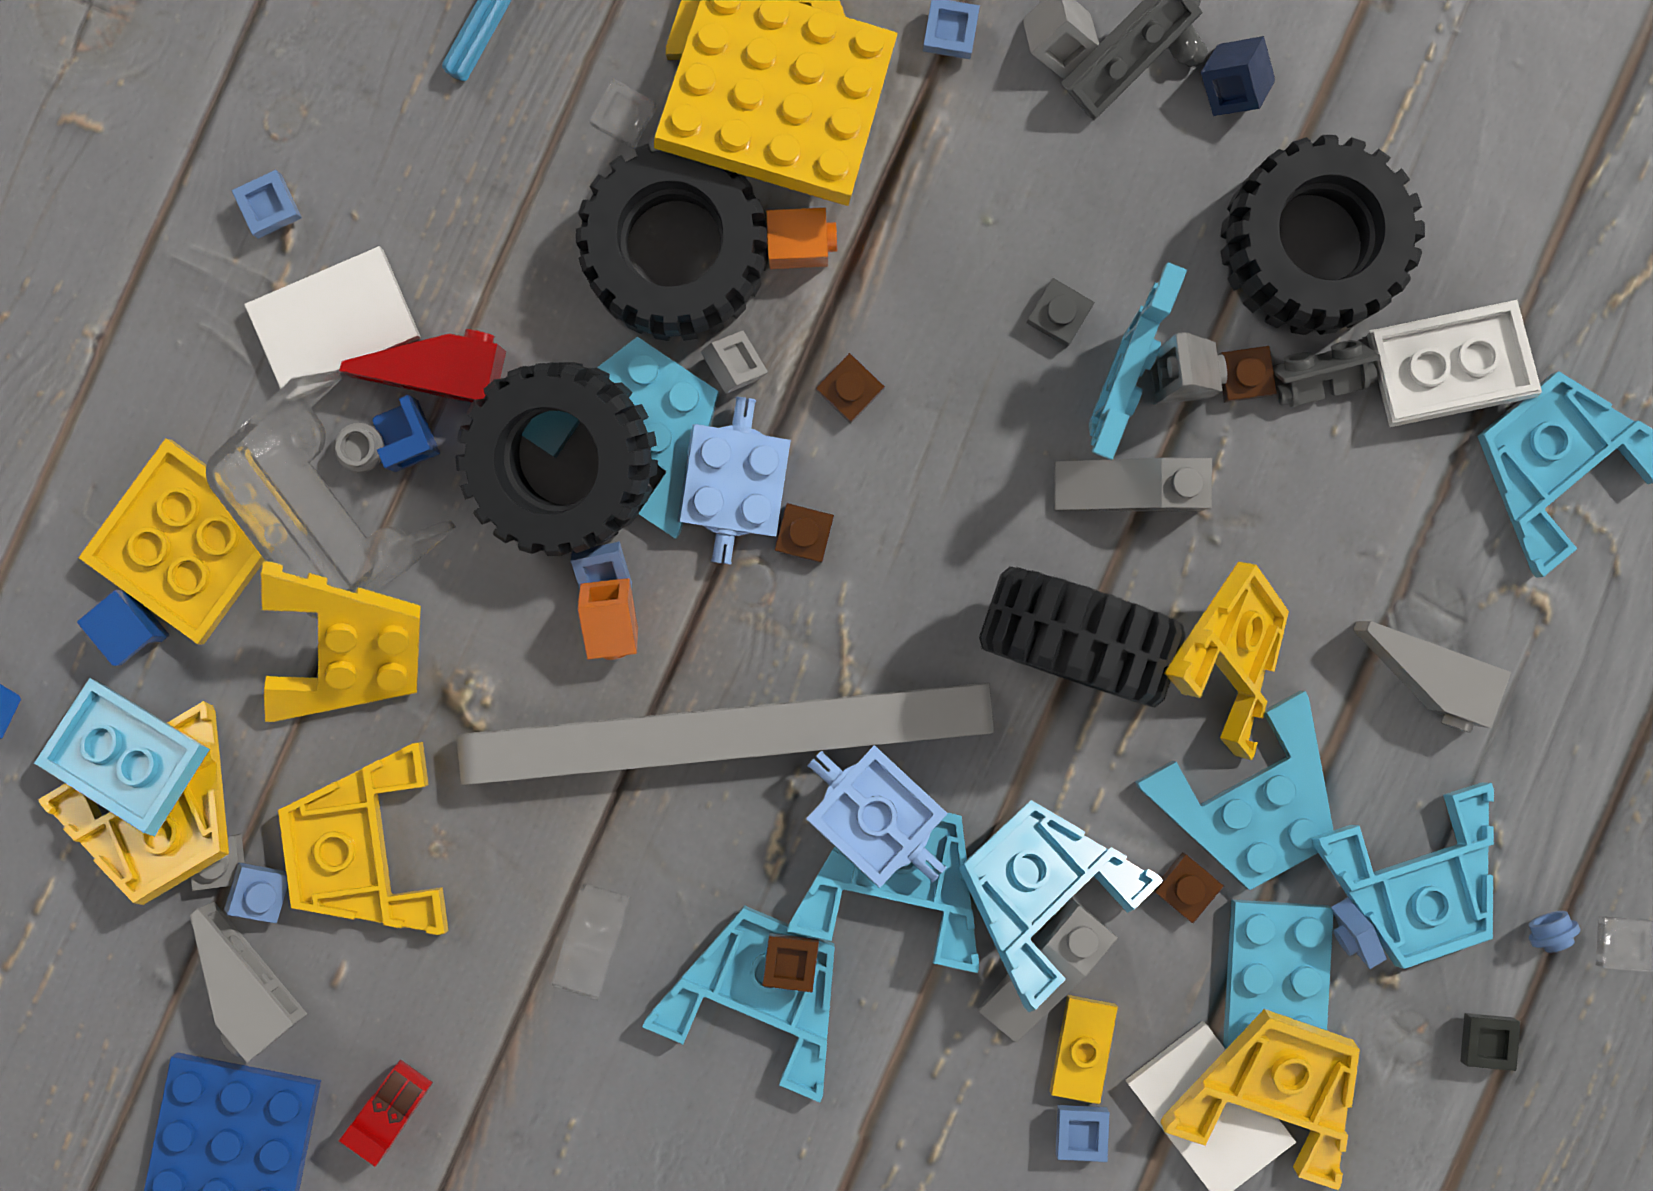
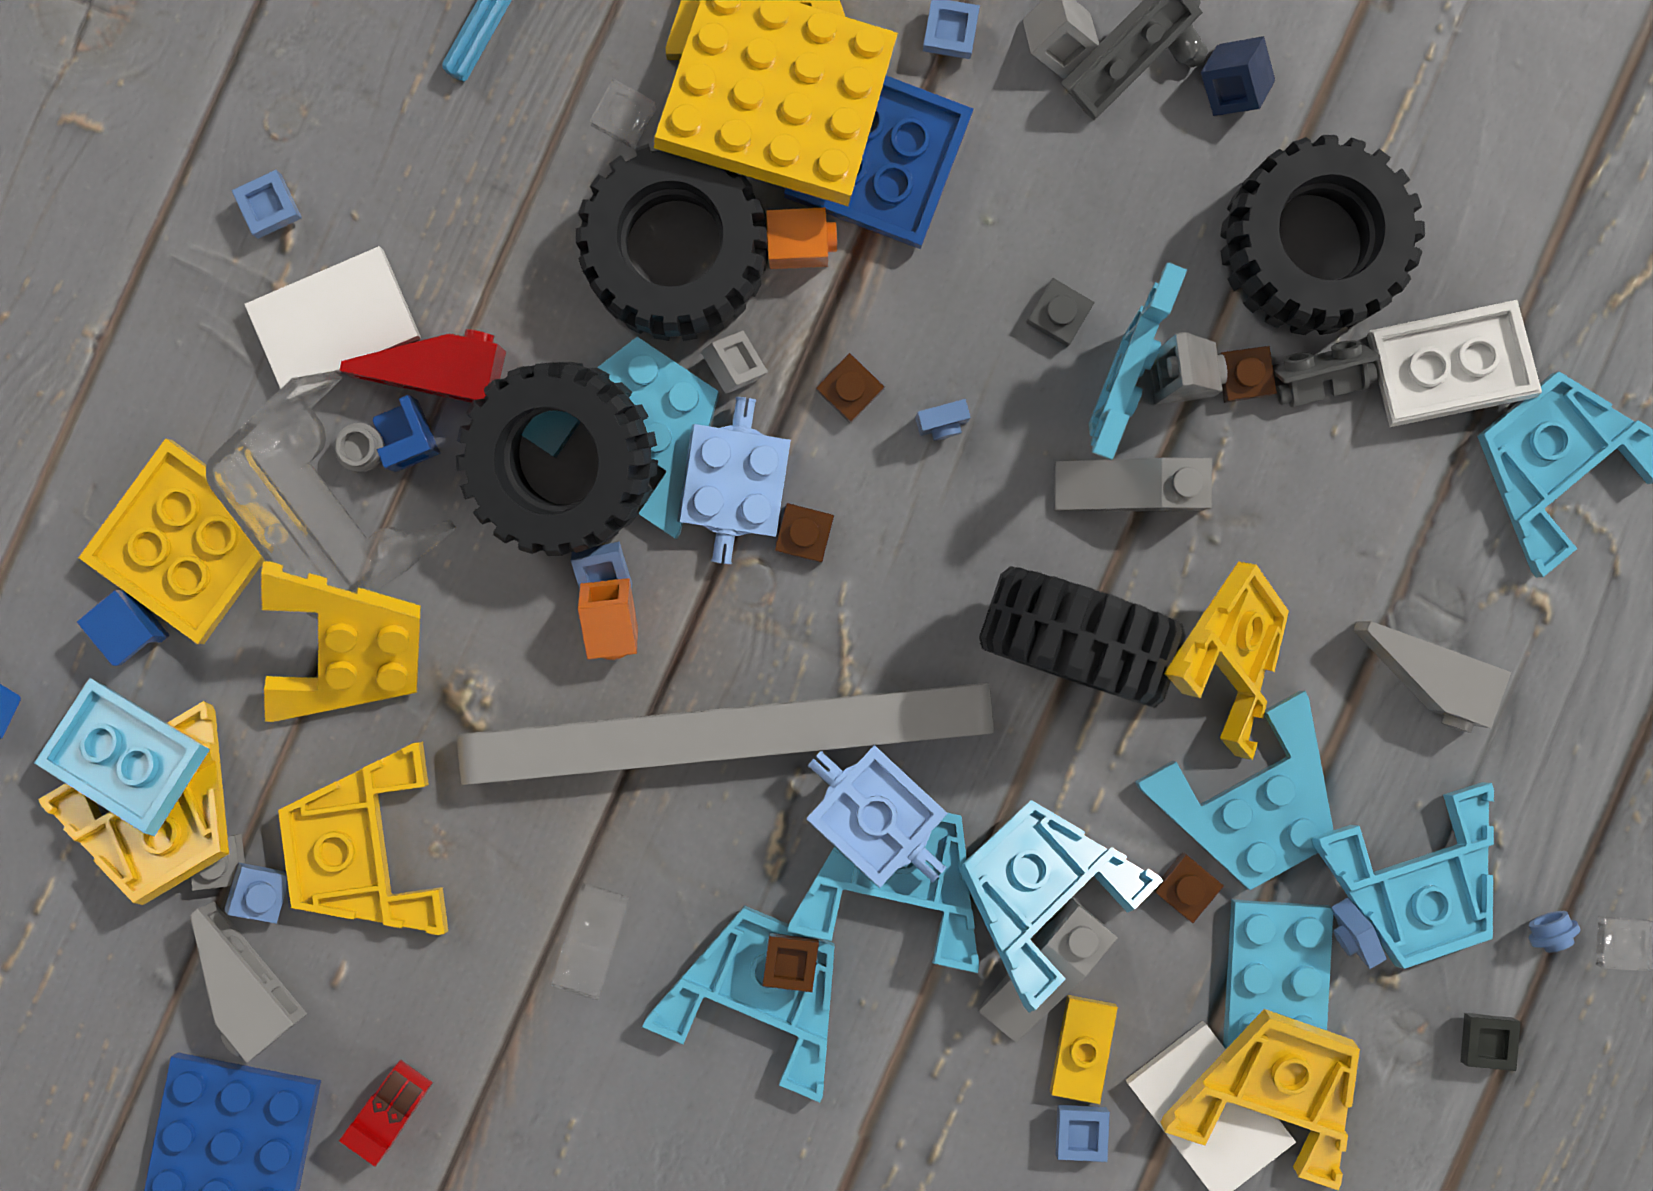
(902, 163): none -> blue plate
(943, 420): none -> medium blue plate

